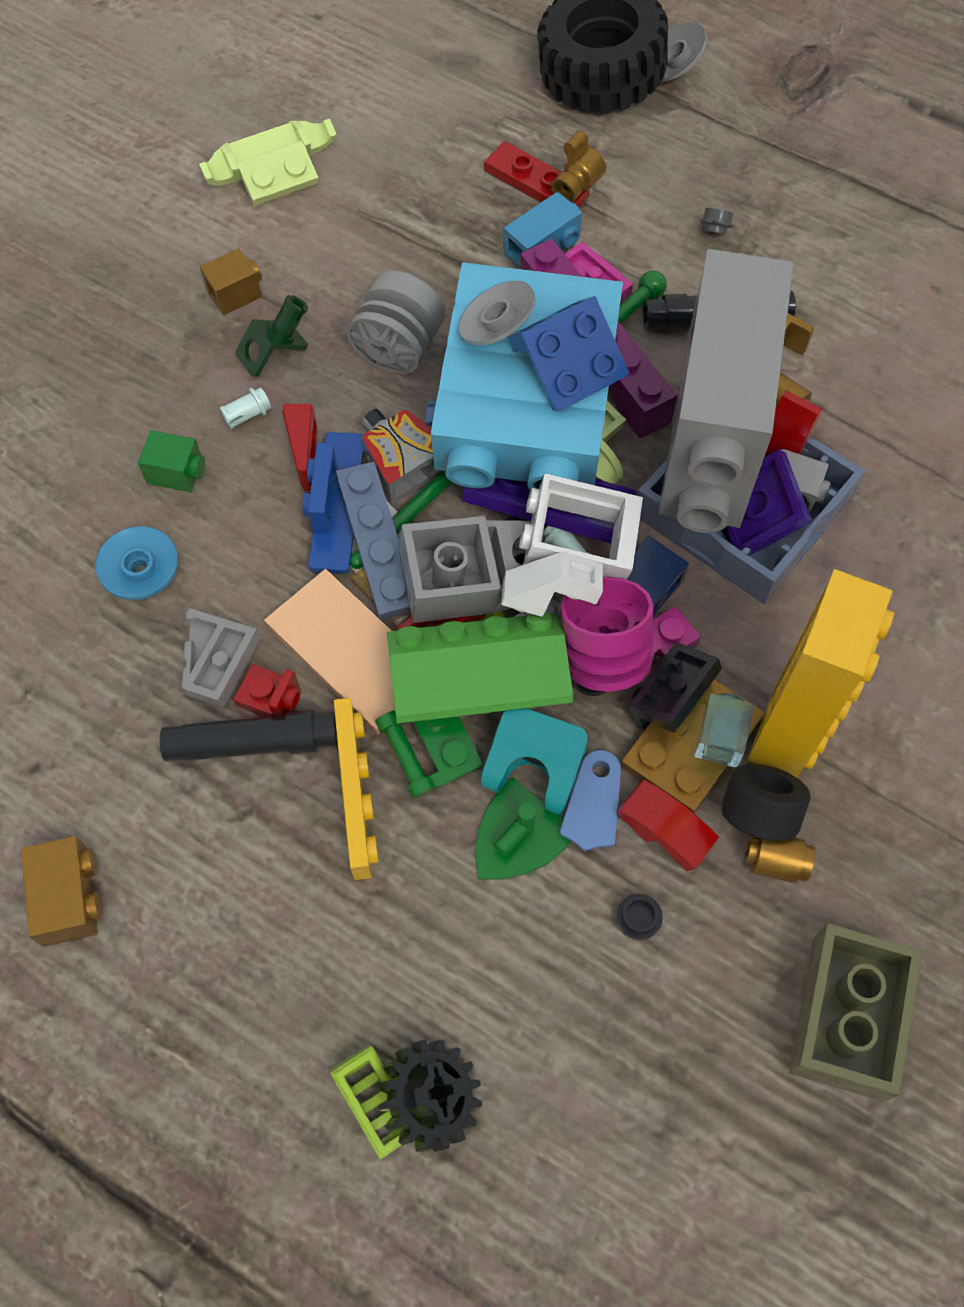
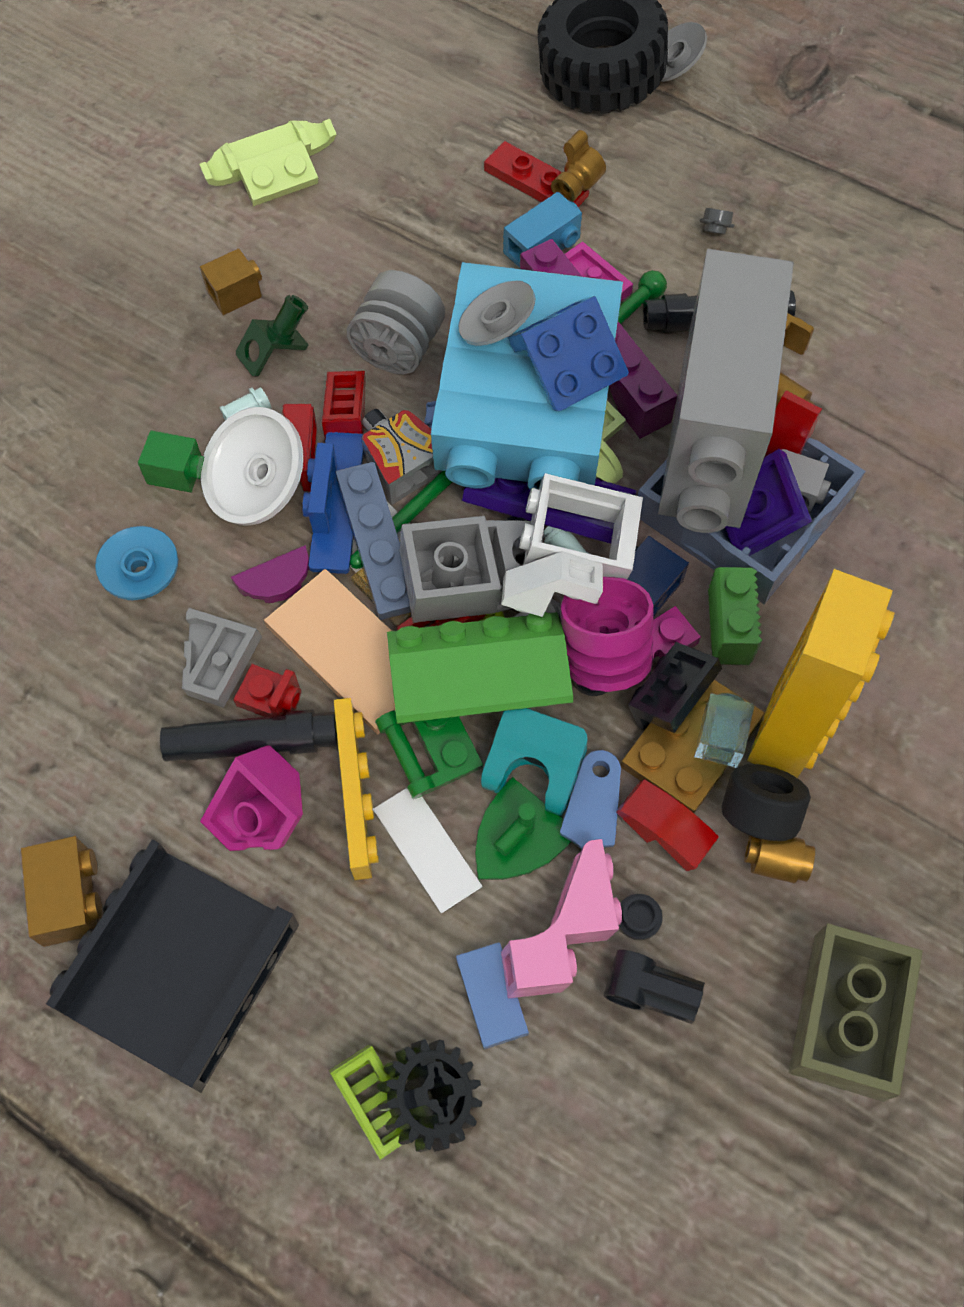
(173, 966): none -> black panel
(252, 466): none -> white dish
(256, 802): none -> dark pink slope
(276, 578): none -> magenta tile
(344, 408): none -> red slope
(428, 849): none -> white sticker
(484, 981): none -> medium blue tile
(581, 916): none -> bright pink arch
(641, 984): none -> black piece
(734, 615): none -> bright green brick

